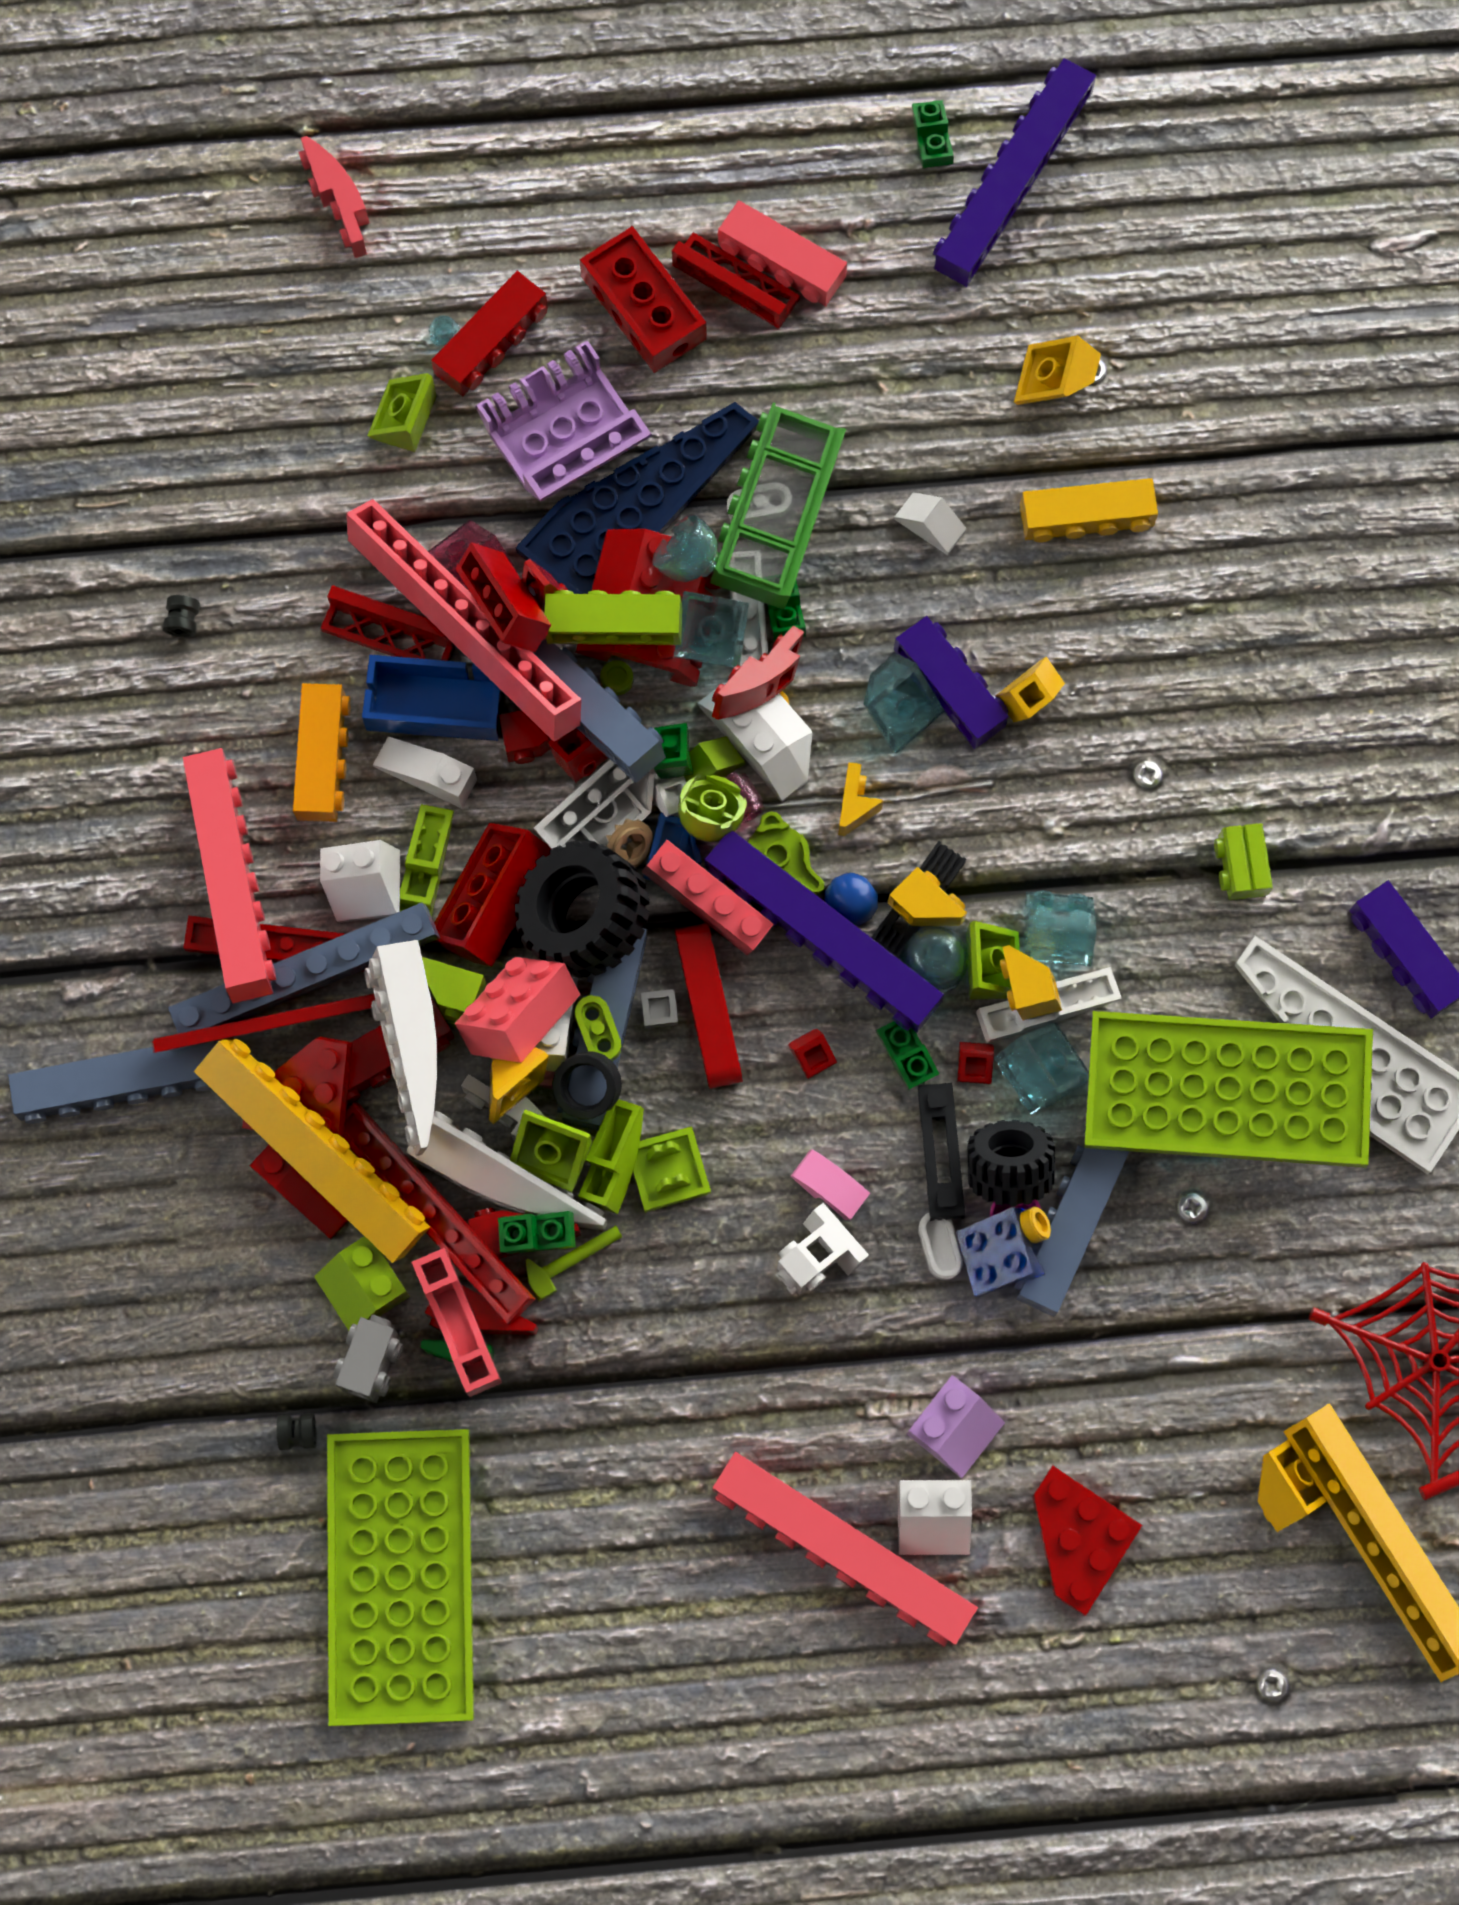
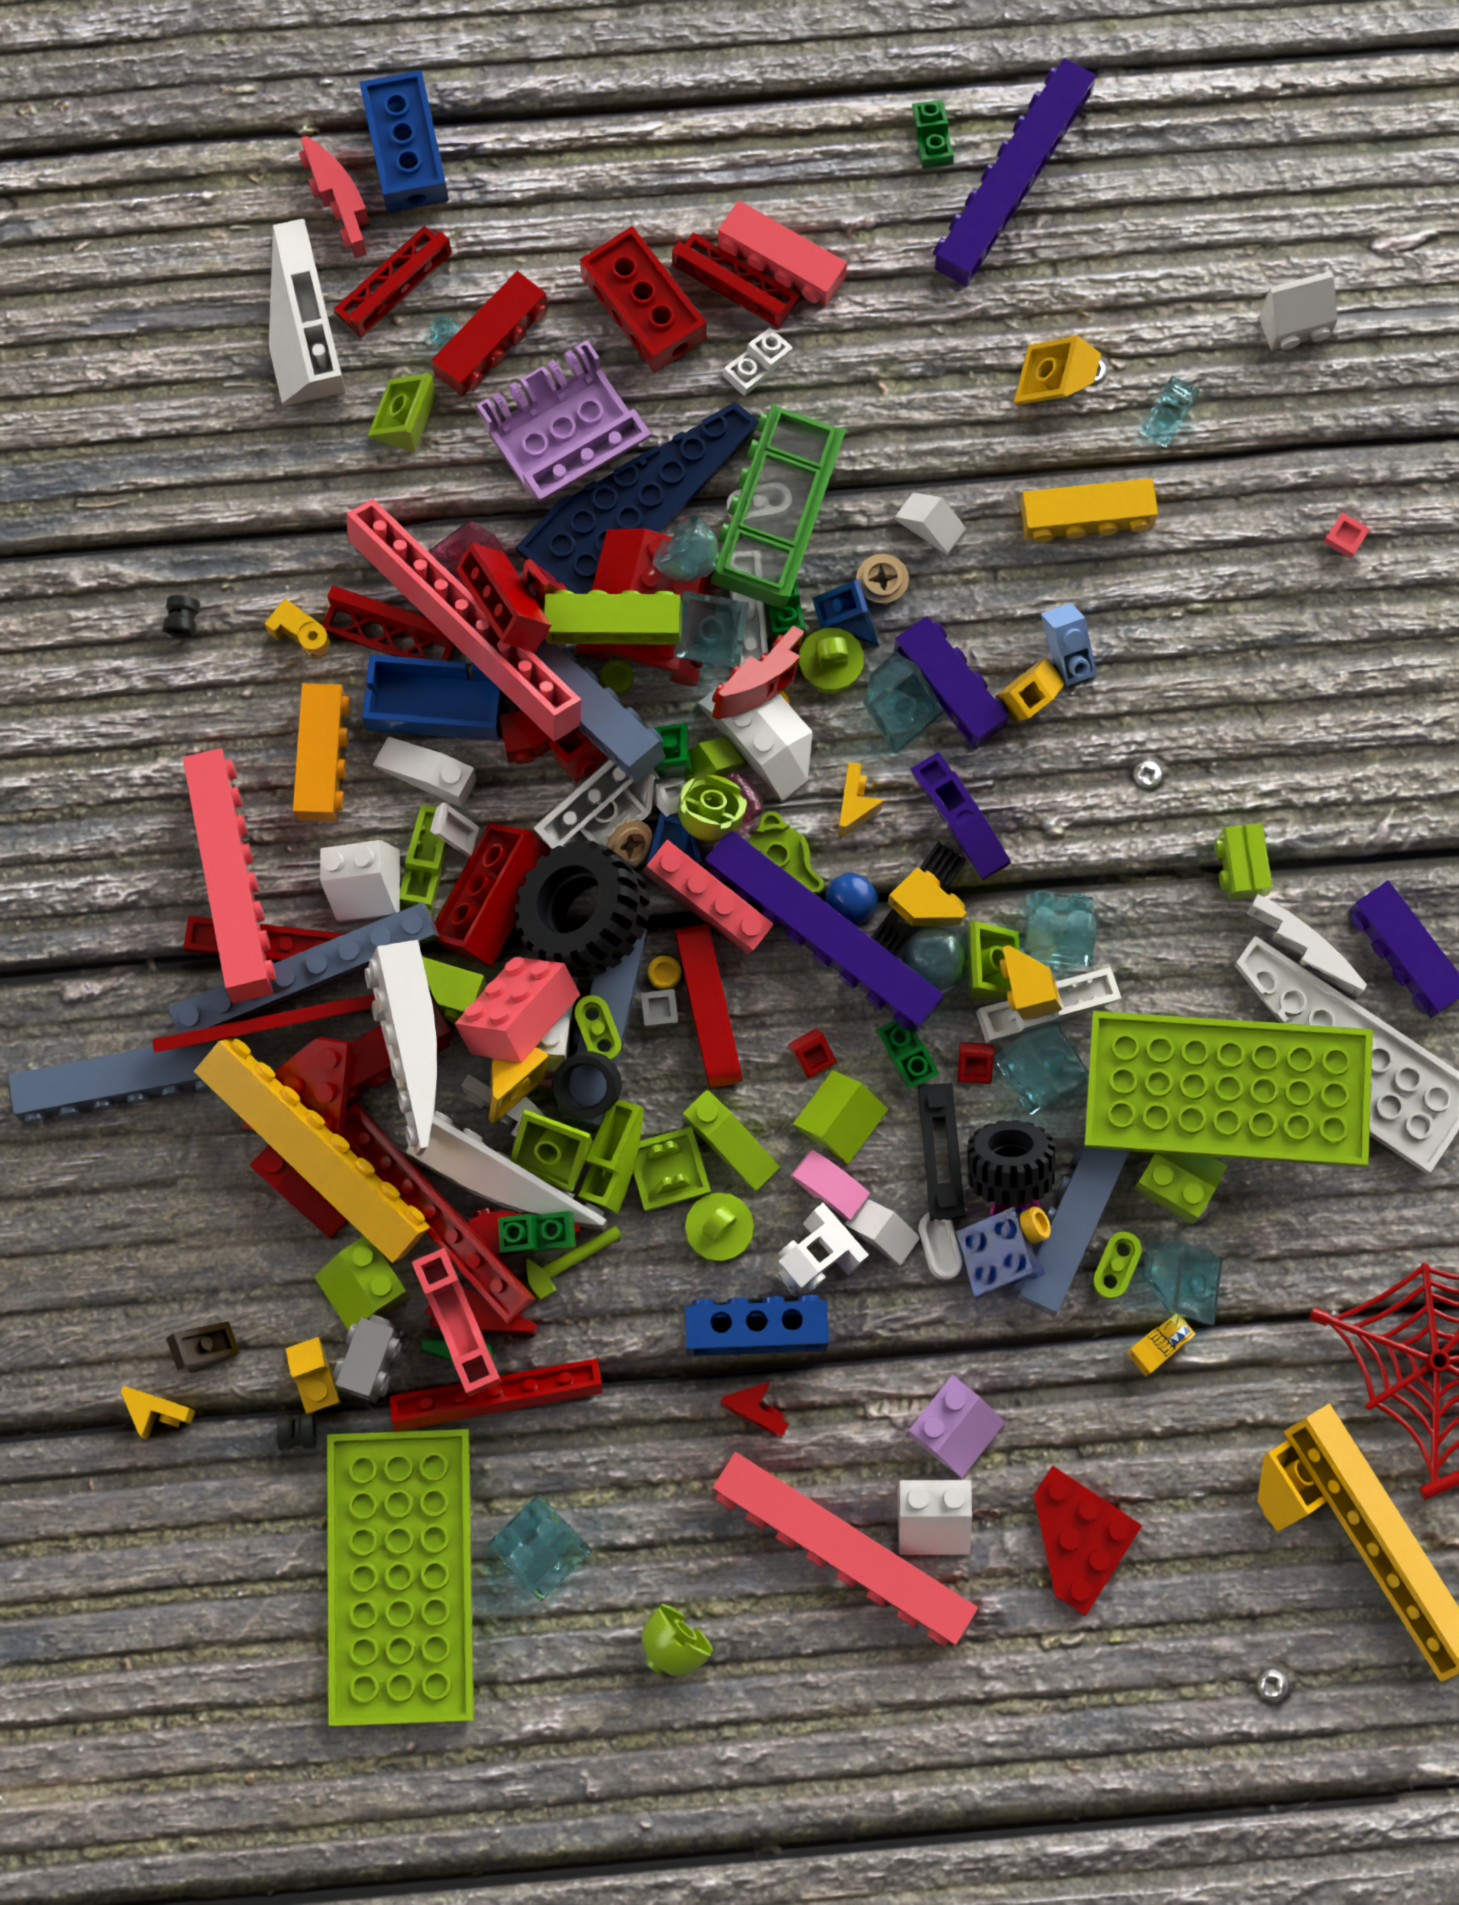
(145, 1408): none -> yellow slope
(202, 1346): none -> dark brown slope
(299, 322): none -> white wedge
(299, 627): none -> yellow leg
(312, 1375): none -> yellow slope
(396, 285): none -> red fence
(404, 141): none -> blue brick
(454, 829): none -> white tile
(515, 1392): none -> red plate
(539, 1547): none -> clear light blue slope
(664, 973): none -> yellow tile
(673, 1644): none -> lime cylinder
(719, 1227): none -> lime tile
(730, 1140): none -> lime slope
(746, 1405): none -> red slope
(757, 362): none -> white slope
(774, 1338): none -> blue brick
(831, 660): none -> lime tile
(841, 1116): none -> lime slope
(846, 609): none -> blue slope
(883, 1231): none -> white slope
(891, 568): none -> tan gear
(961, 815): none -> dark purple slope
(1069, 643): none -> light blue slope
(1116, 1266): none -> lime plate
(1160, 1344): none -> yellow leg
(1181, 1183): none -> lime slope
(1183, 389): none -> clear light blue slope
(1184, 1279): none -> clear light blue slope
(1300, 311): none -> white slope
(1315, 951): none -> white slope
(1346, 535): none -> coral plate

